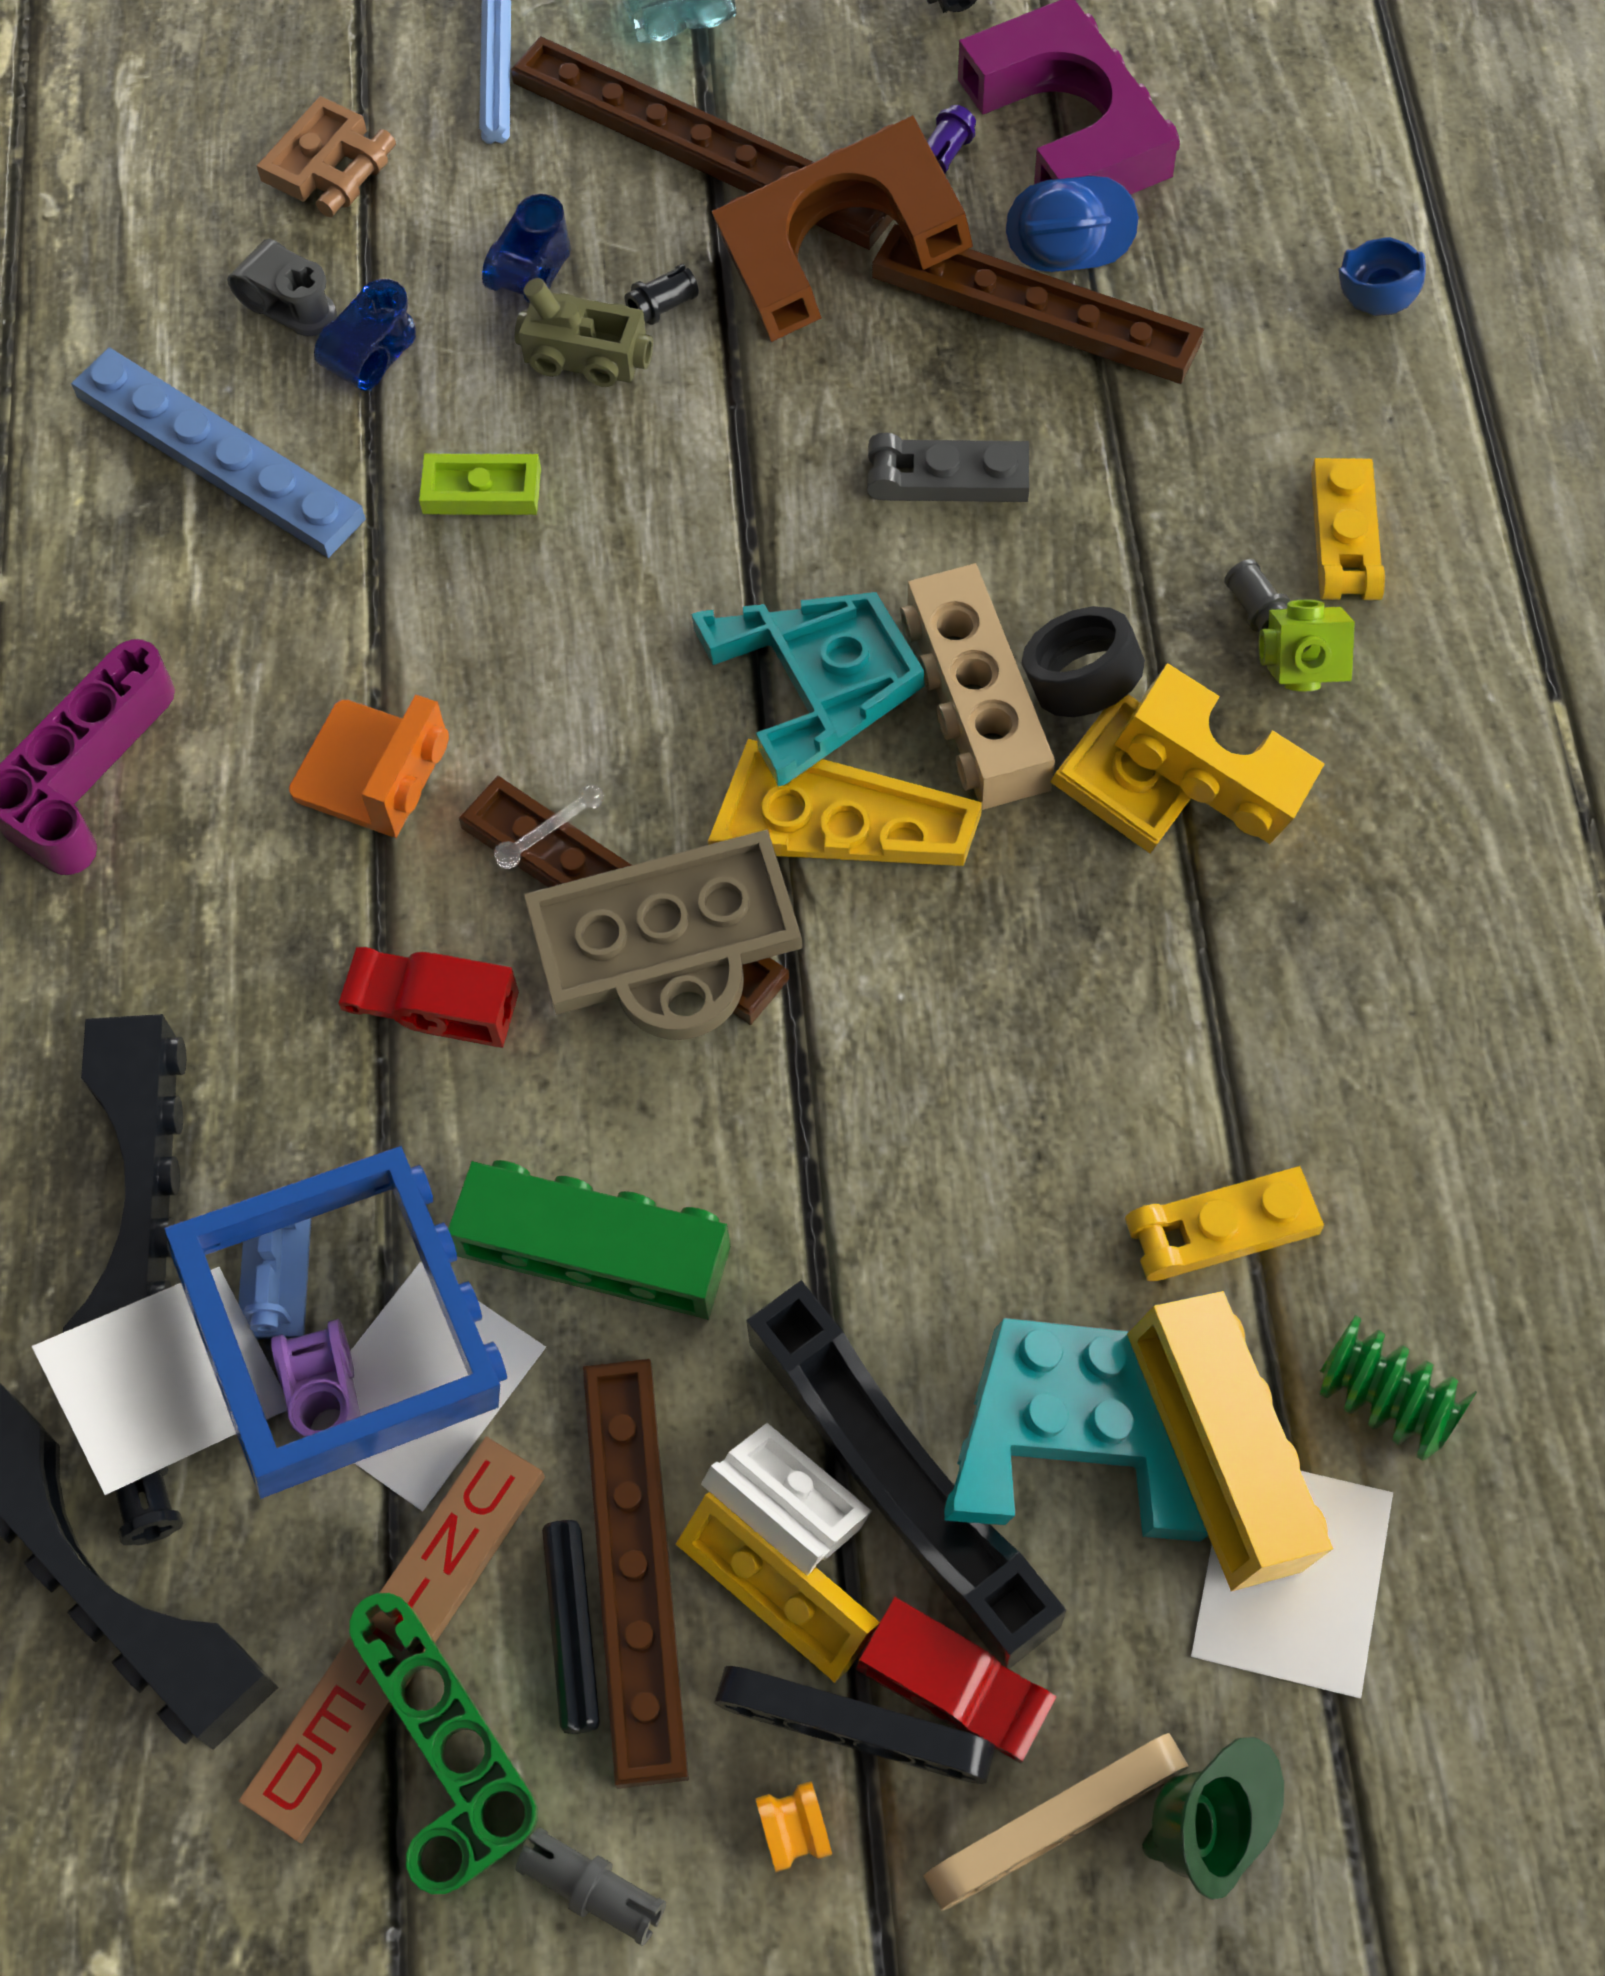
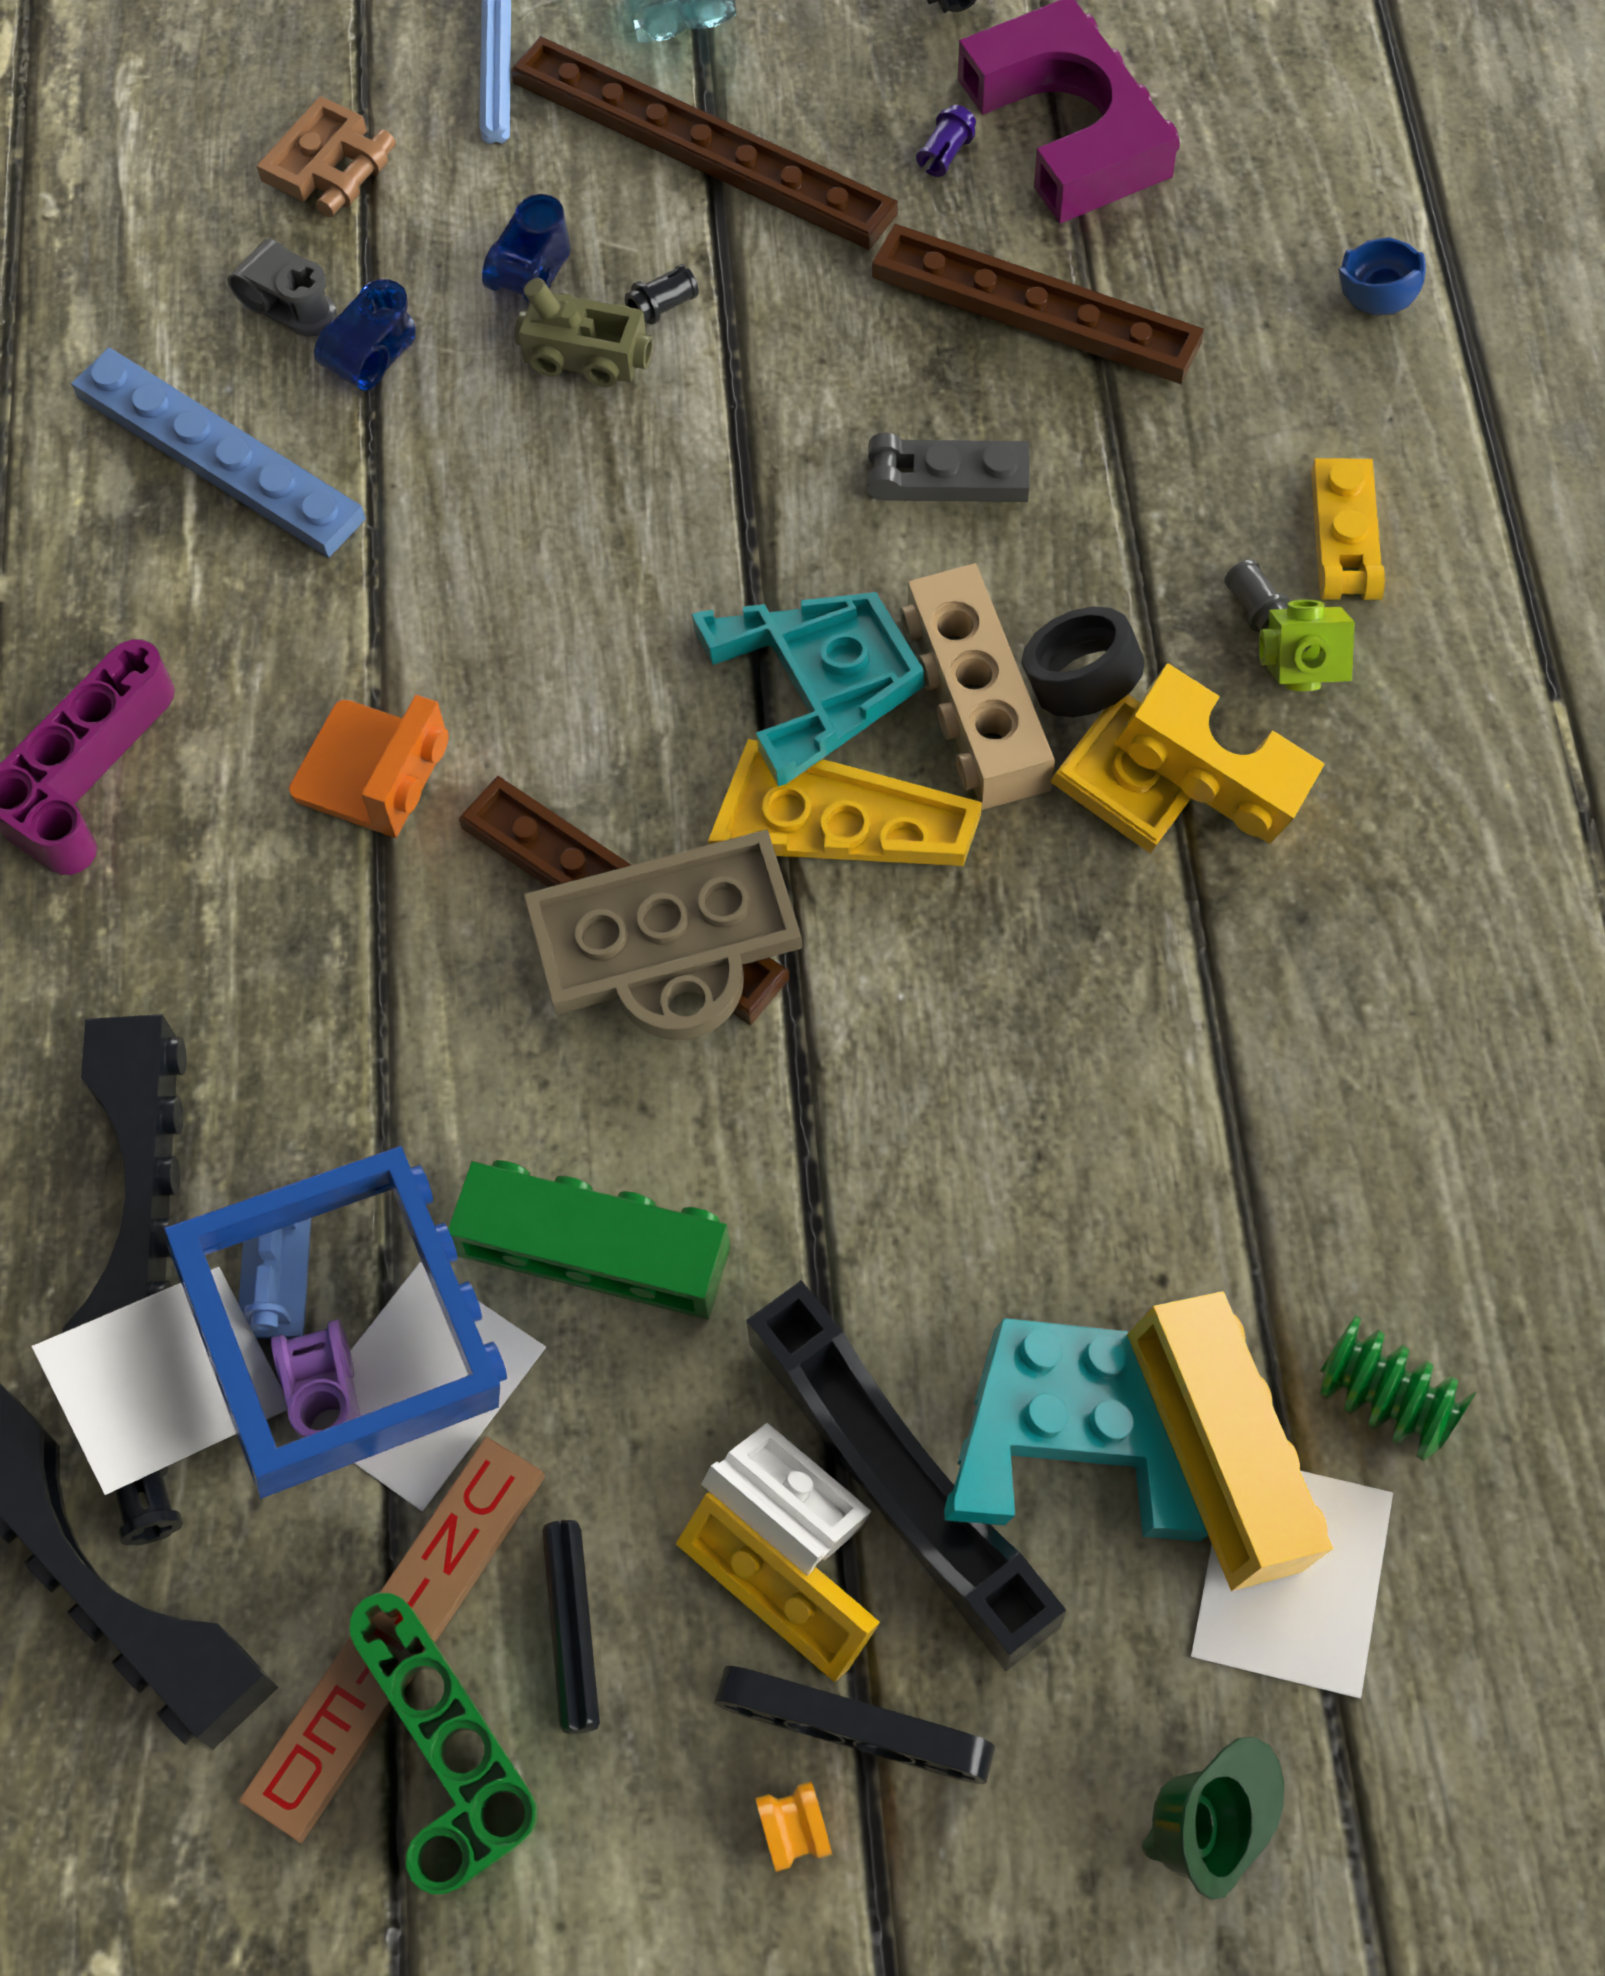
(433, 994): red piece -> none
(480, 484): lime plate -> none
(508, 853): clear hinge -> none
(591, 1886): dark grey pin -> none
(634, 1576): reddish brown tile -> none
(881, 172): dark orange arch -> none
(955, 1680): red piece -> none
(1055, 1821): tan beam -> none
(1072, 223): blue piece -> none
(1225, 1223): yellow plate -> none

